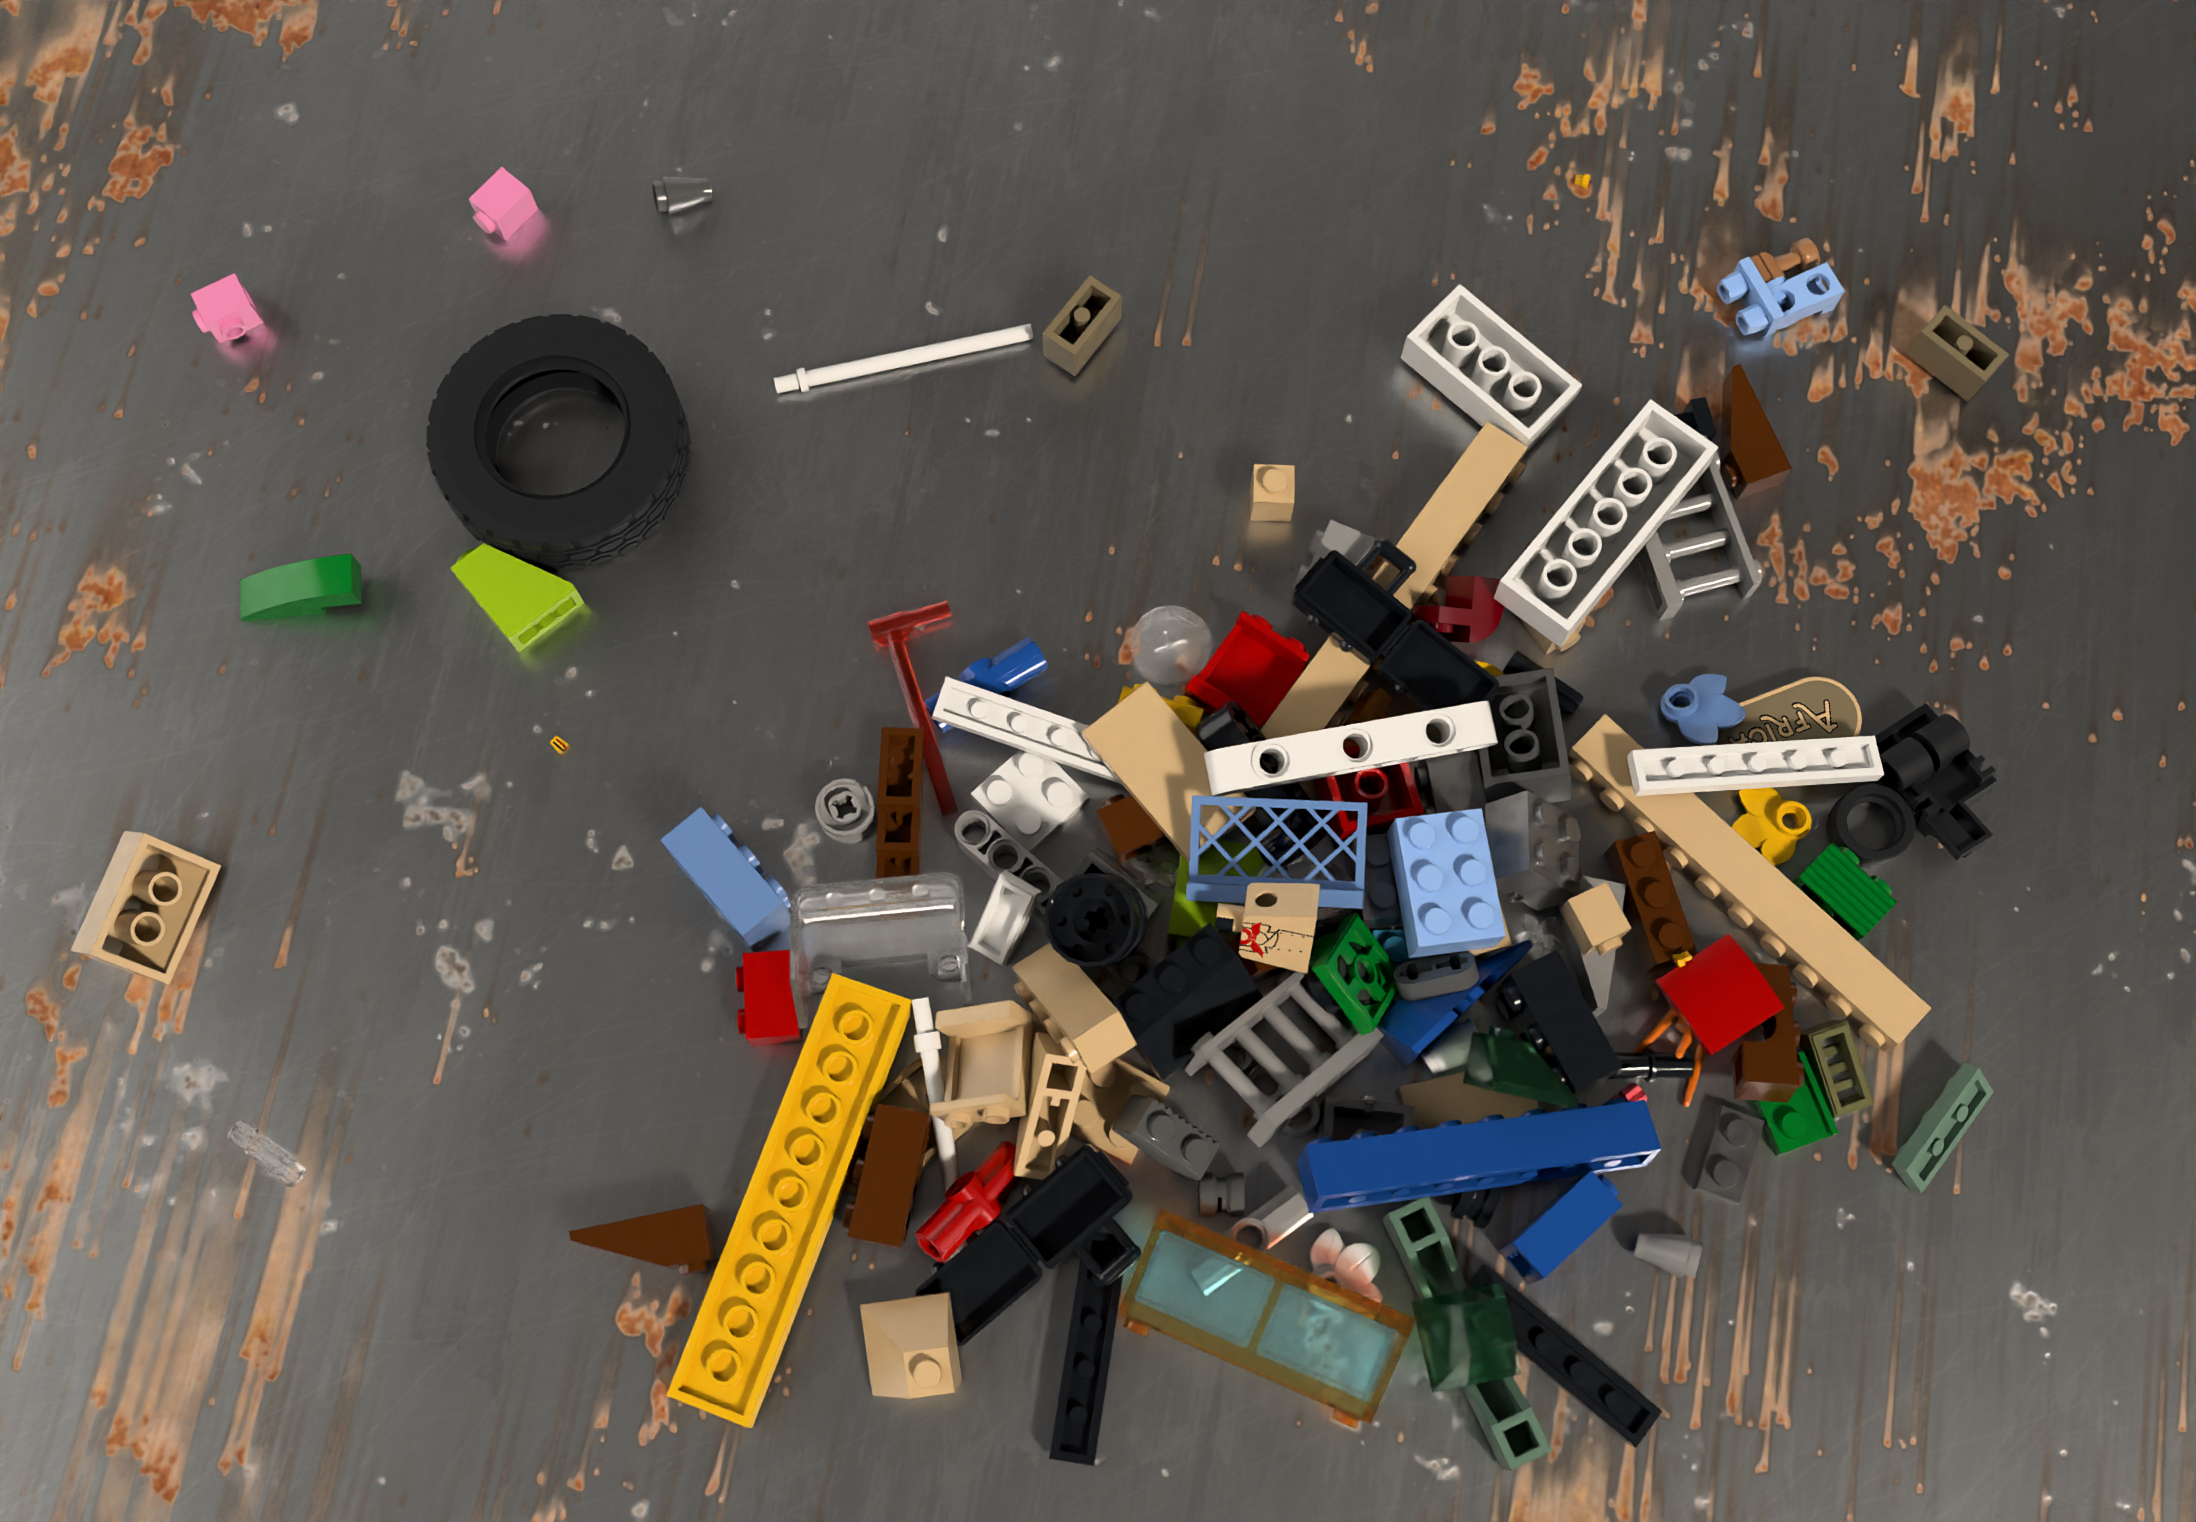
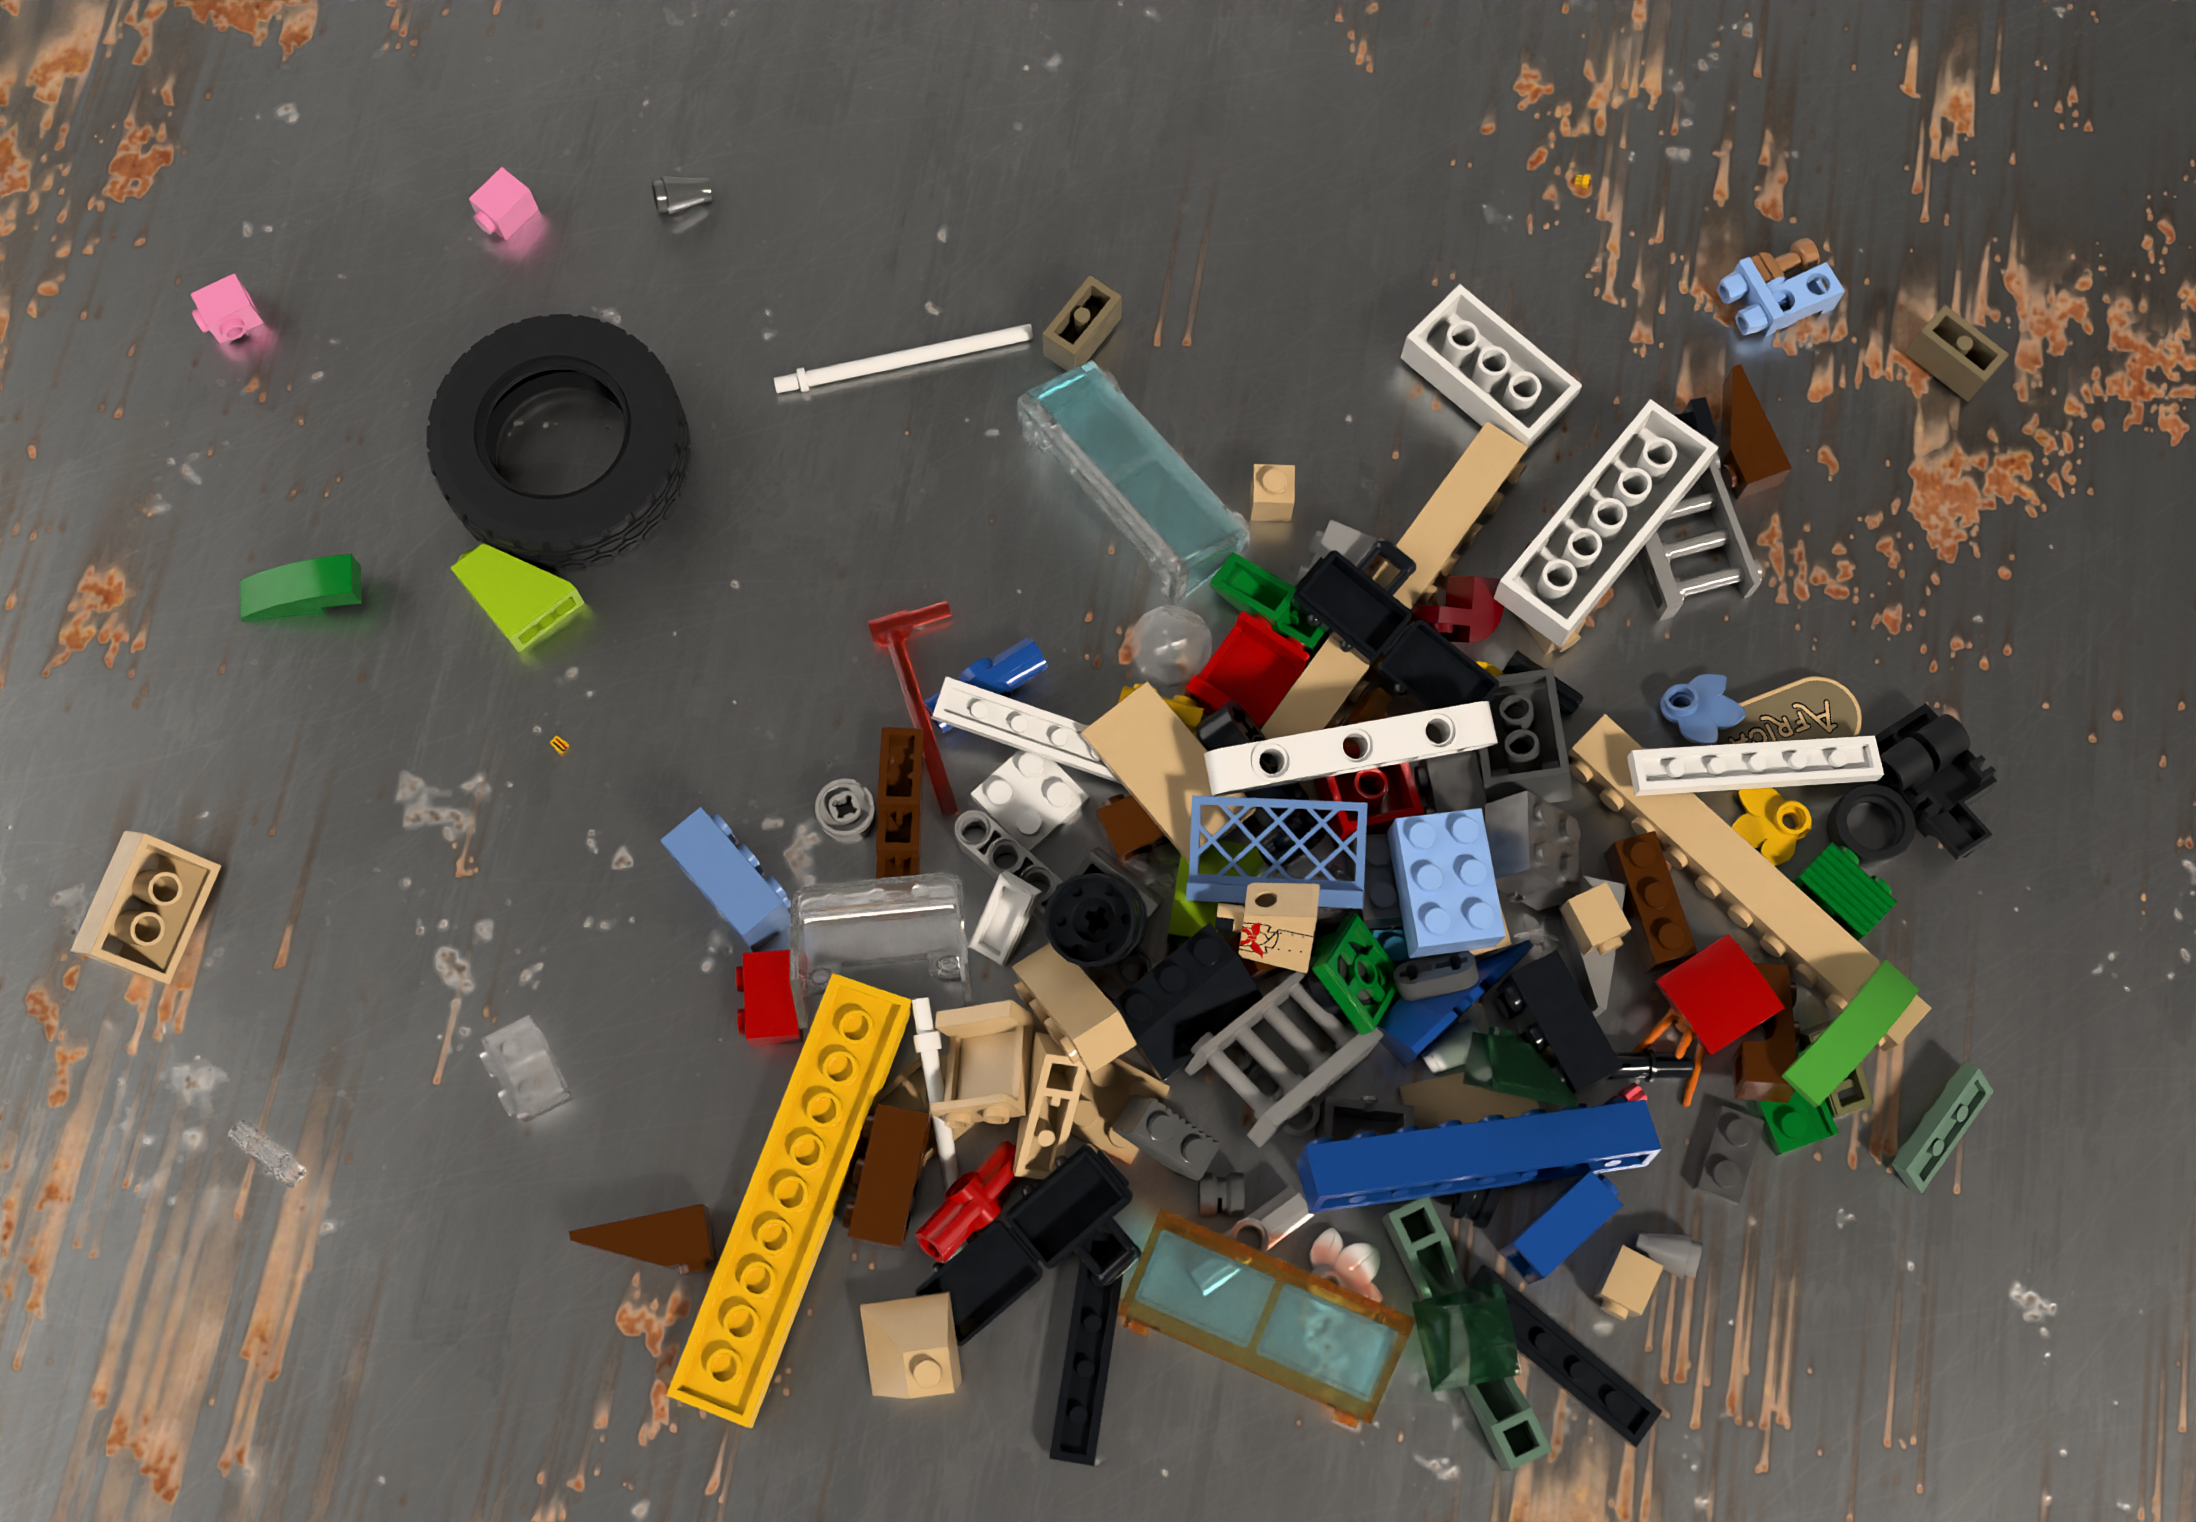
(525, 1069): none -> clear brick
(1133, 476): none -> windscreen
(1264, 594): none -> green slope
(1626, 1283): none -> tan brick
(1680, 959): yellow piece -> none
(1851, 1034): none -> bright green slope

